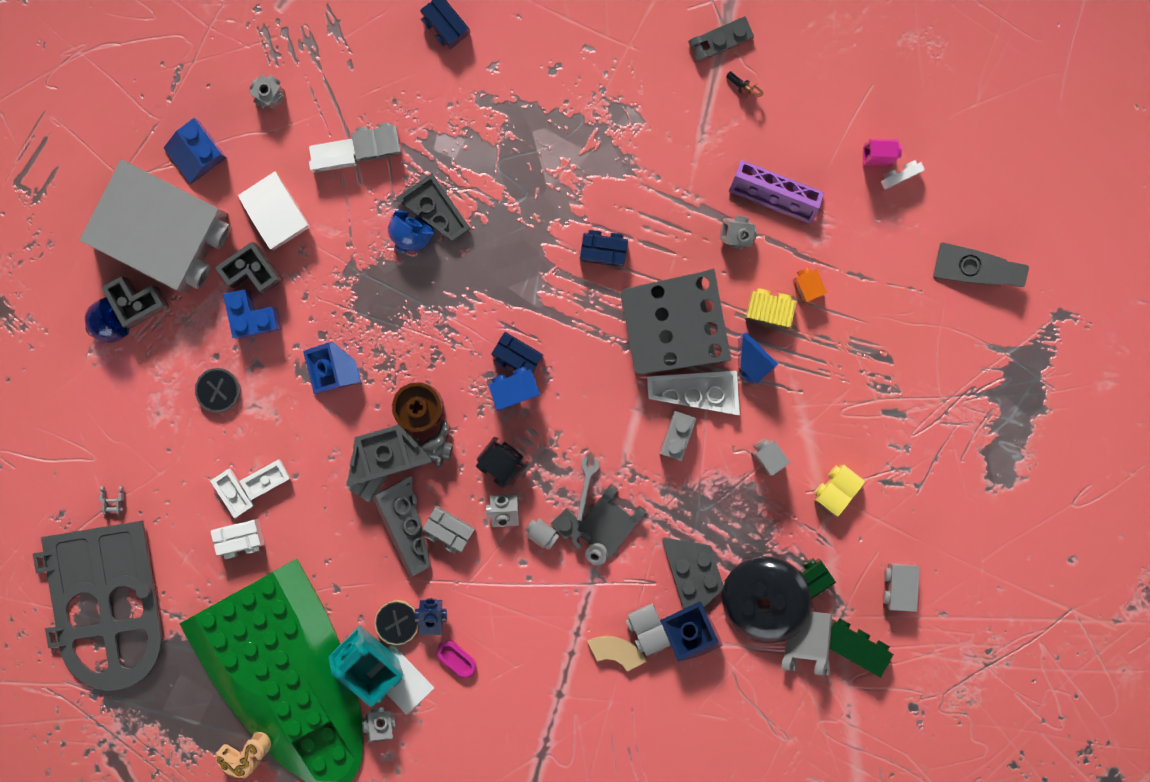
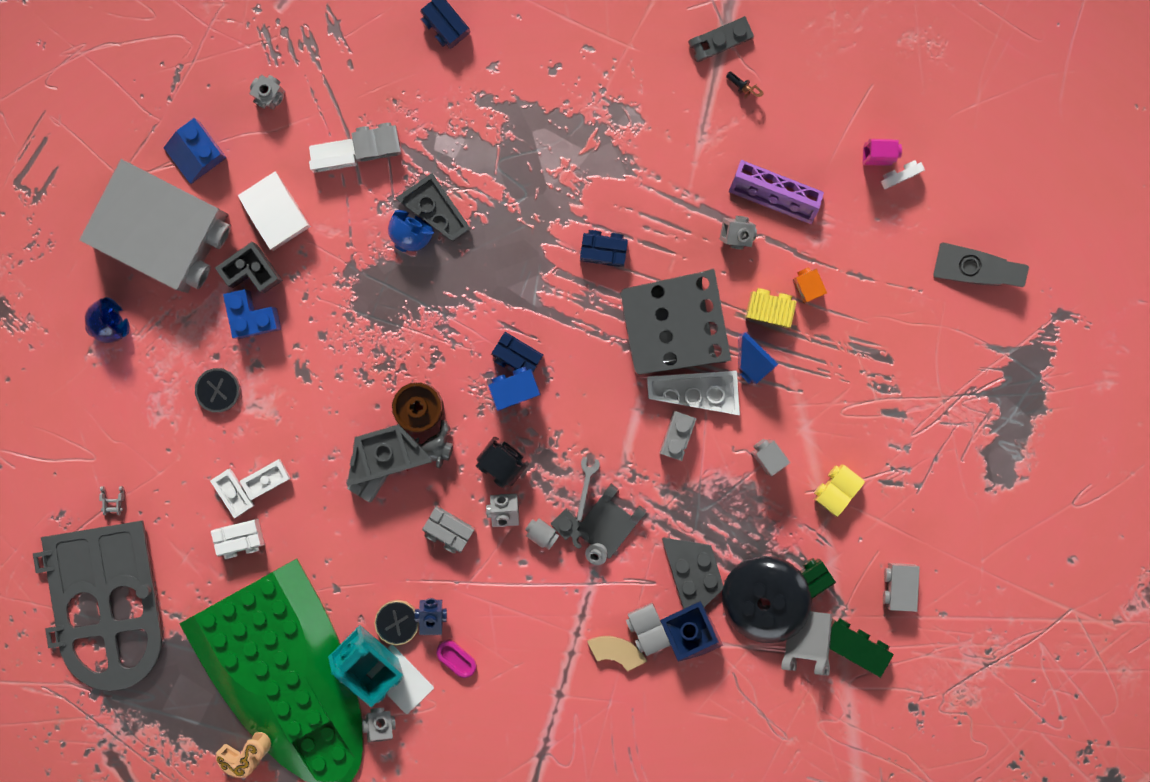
(132, 306): dark grey brick -> none
(330, 367): blue slope -> none
(402, 522): dark grey wing -> none

